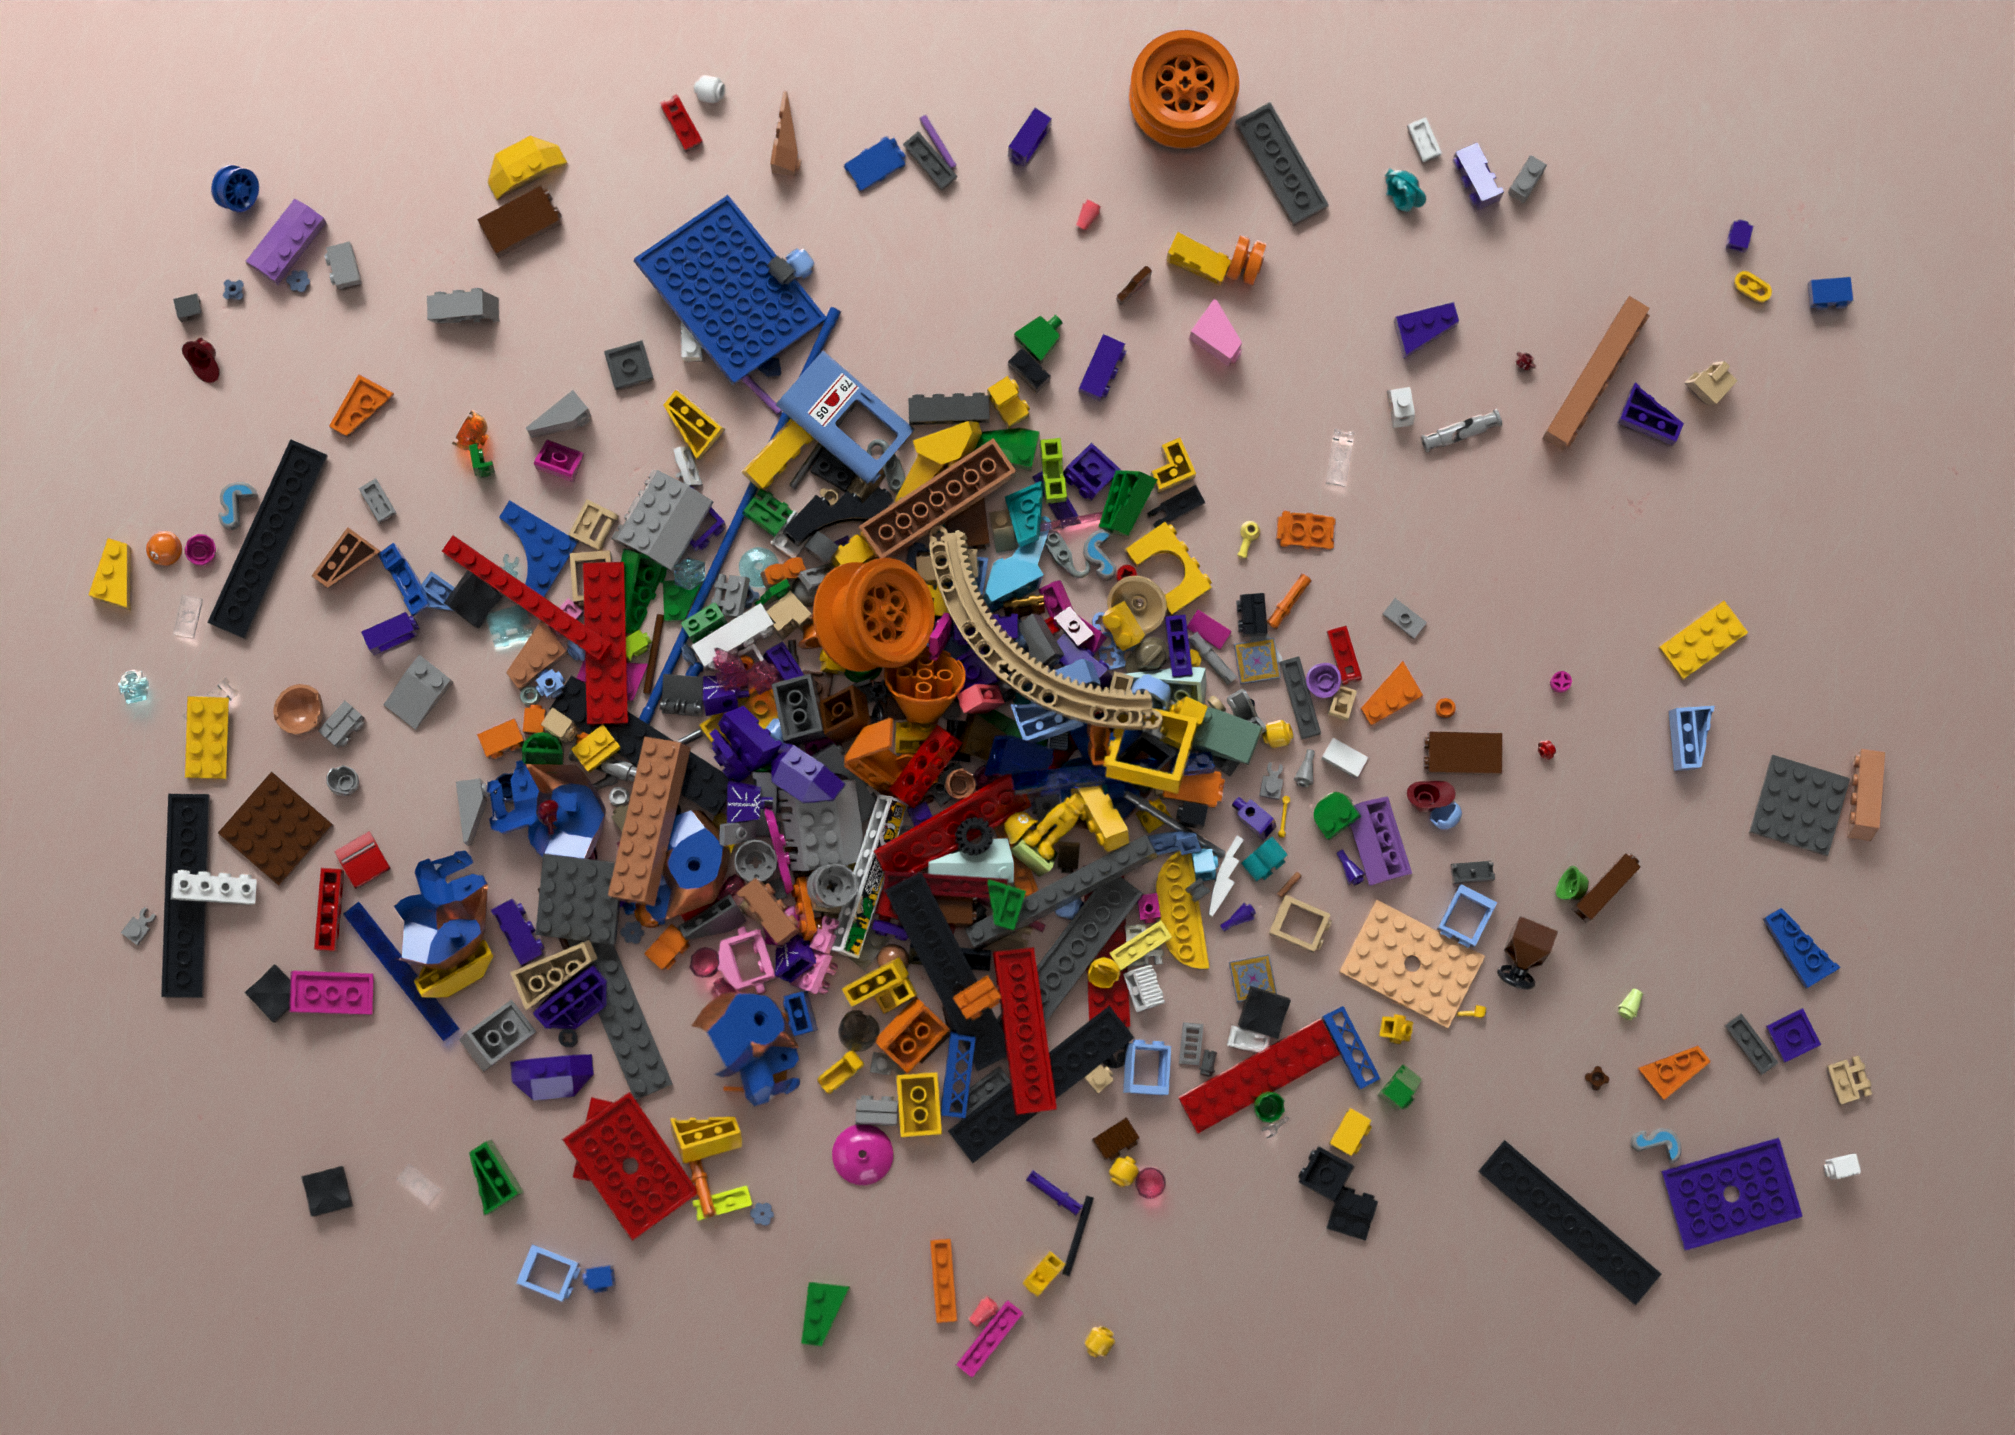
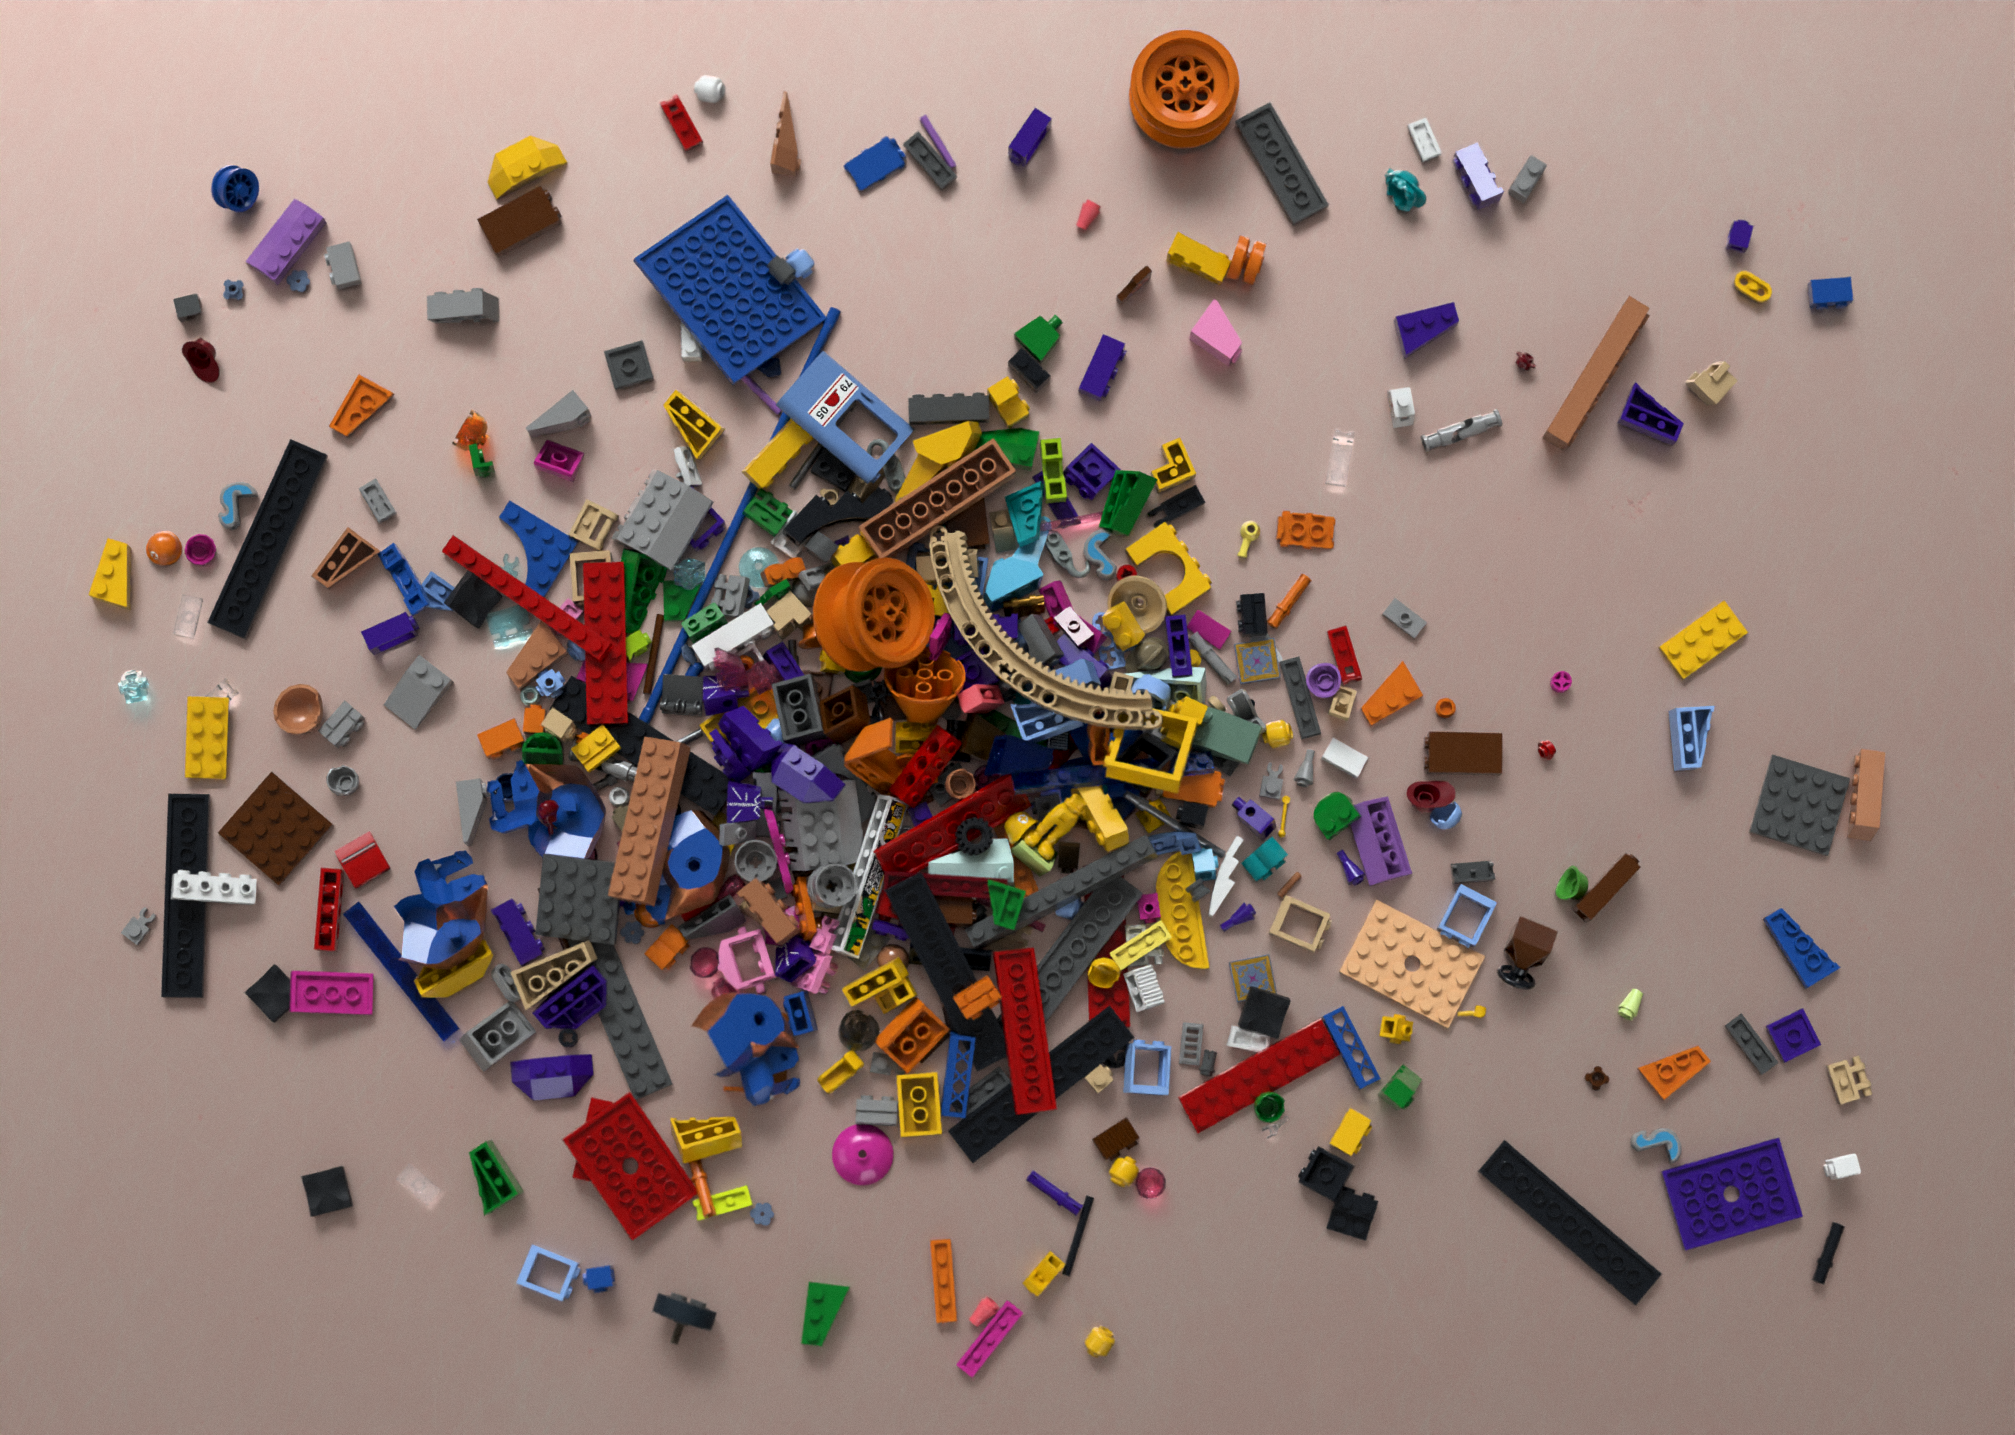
(505, 982): none -> light grey plate
(684, 1313): none -> black wheel
(1828, 1253): none -> black pin

